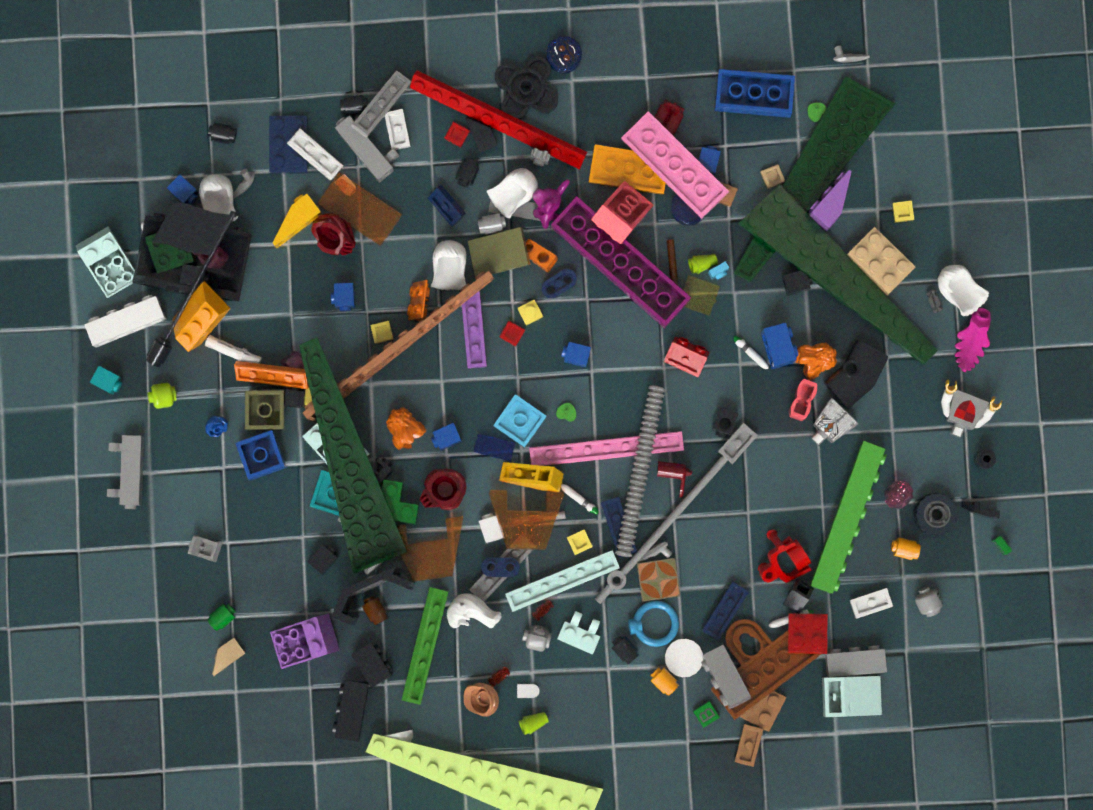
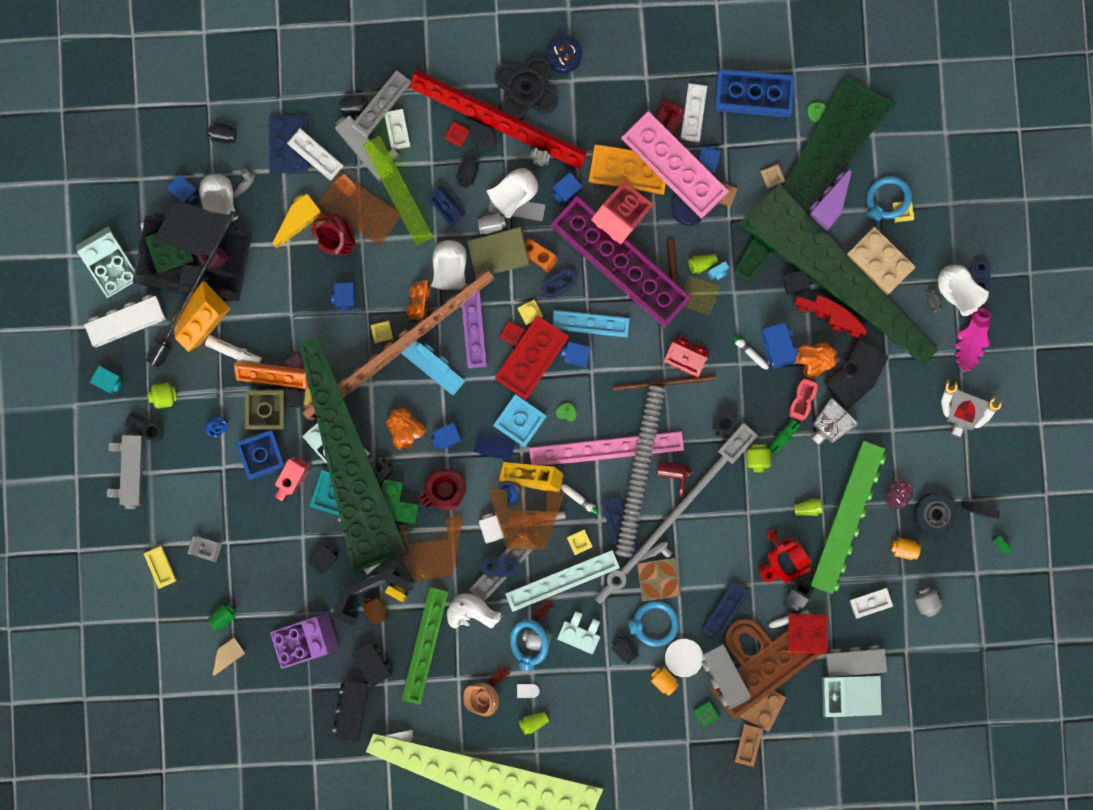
(143, 426): none -> black piece
(160, 567): none -> light yellow tile
(295, 471): none -> coral torso
(397, 190): none -> clear neon green tile
(397, 592): none -> yellow plate
(434, 367): none -> medium azure bracket
(513, 492): none -> blue plate
(526, 661): none -> dark azure piece
(531, 357): none -> red plate
(548, 202): magenta animal -> none
(566, 189): none -> blue brick
(591, 323): none -> medium azure tile
(664, 382): none -> reddish brown axle
(693, 112): none -> white tile
(758, 458): none -> lime head
(784, 436): none -> green pin
(810, 507): none -> lime cone
(839, 317): none -> red slope
(847, 58): light grey bar -> none
(877, 213): none -> dark azure piece
(979, 462): black brick -> none
(981, 276): none -> dark blue plate

